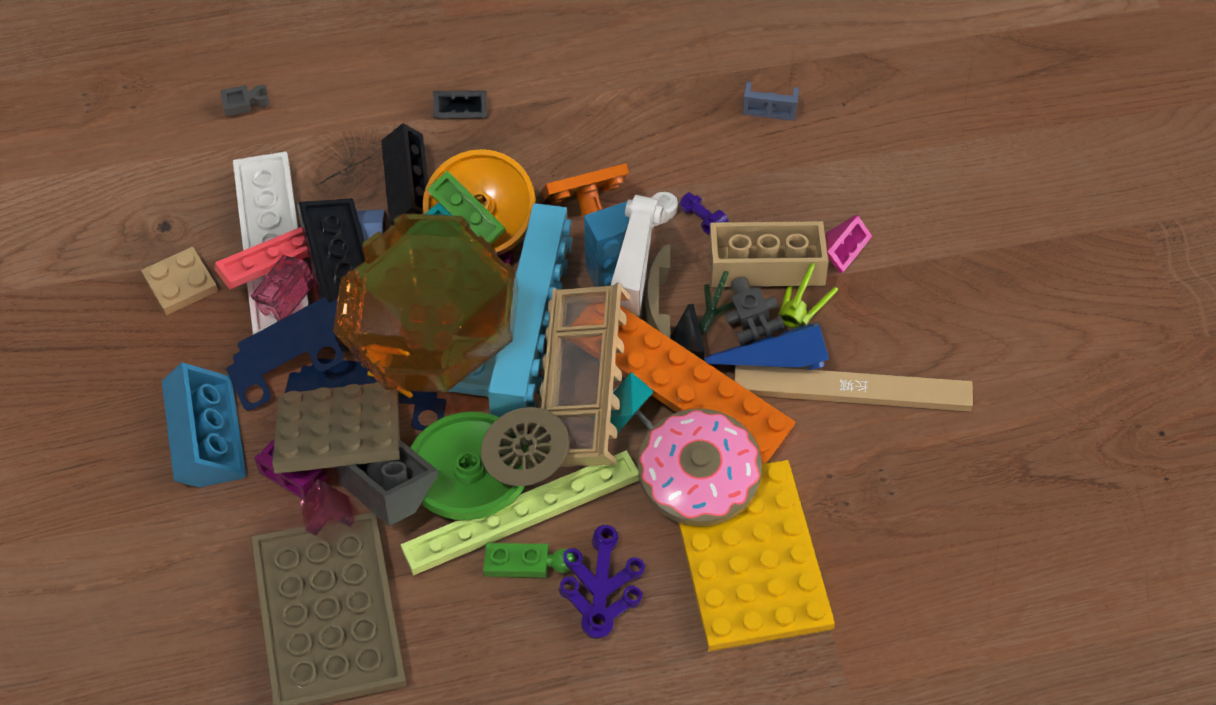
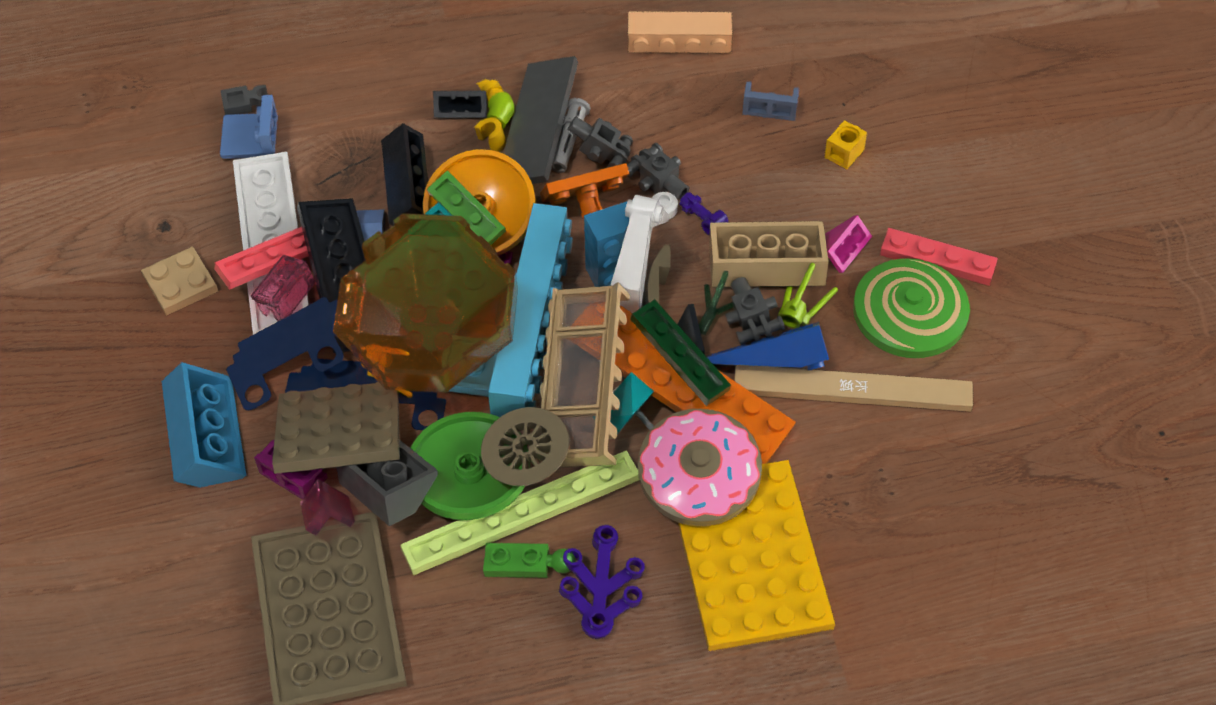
(250, 133): none -> medium blue bracket
(500, 112): none -> yellow piece
(540, 116): none -> dark grey tile
(561, 158): none -> light grey pin
(602, 141): none -> dark grey piece
(658, 171): none -> dark grey piece
(680, 32): none -> light nougat brick
(680, 352): none -> dark green plate
(845, 144): none -> yellow brick
(911, 308): none -> bright green dish
(956, 260): none -> coral plate

